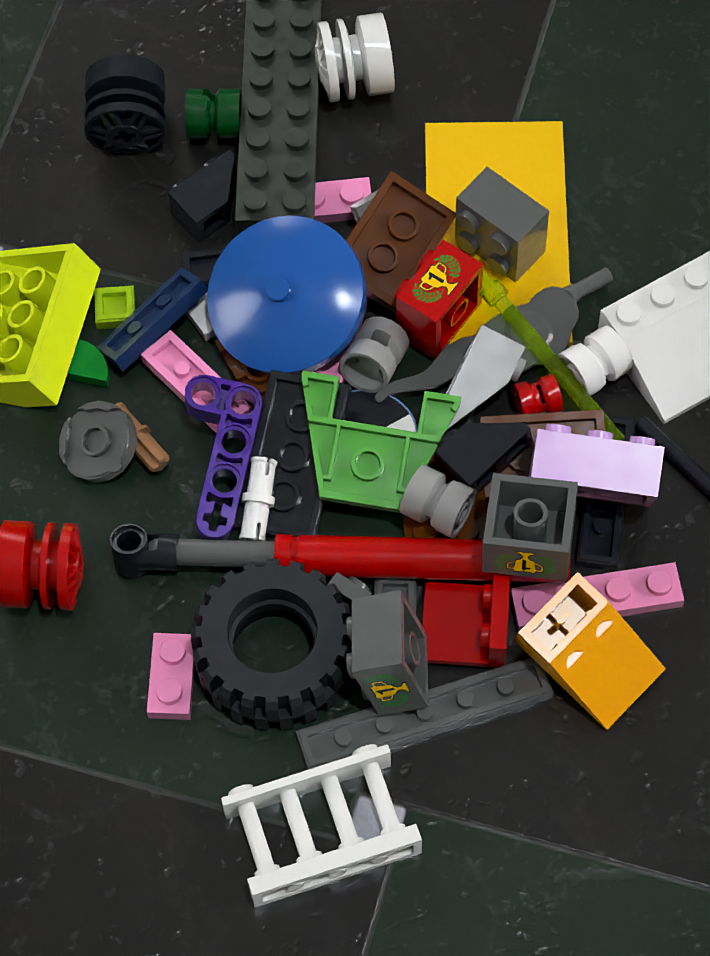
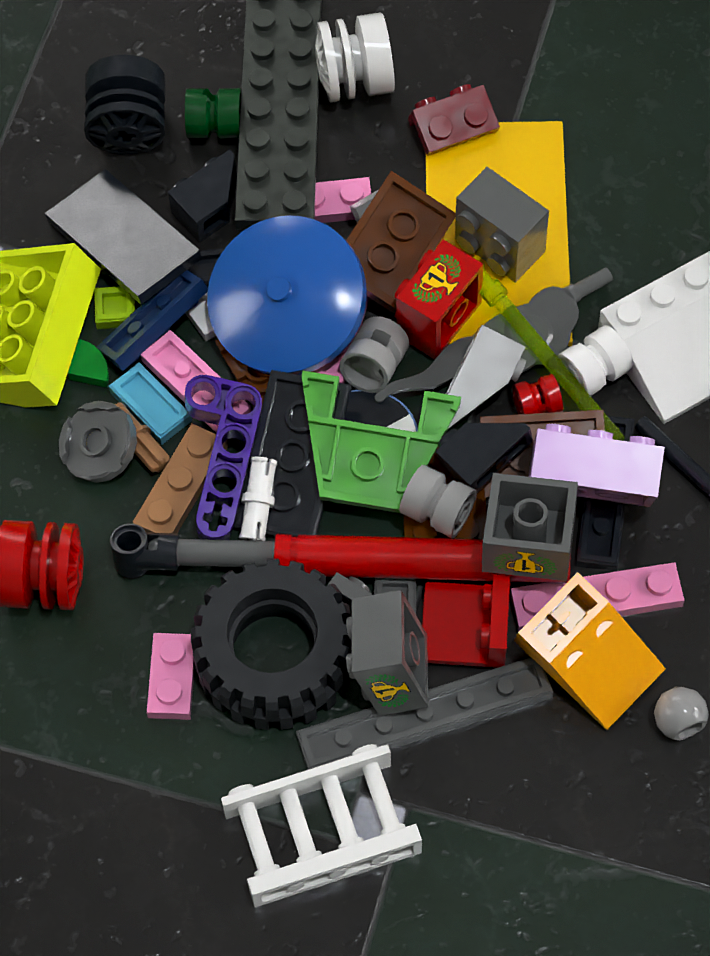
(123, 236): none -> tile
(150, 403): none -> medium azure tile
(178, 484): none -> medium nougat plate
(453, 119): none -> dark red bracket
(680, 713): none -> light grey piece

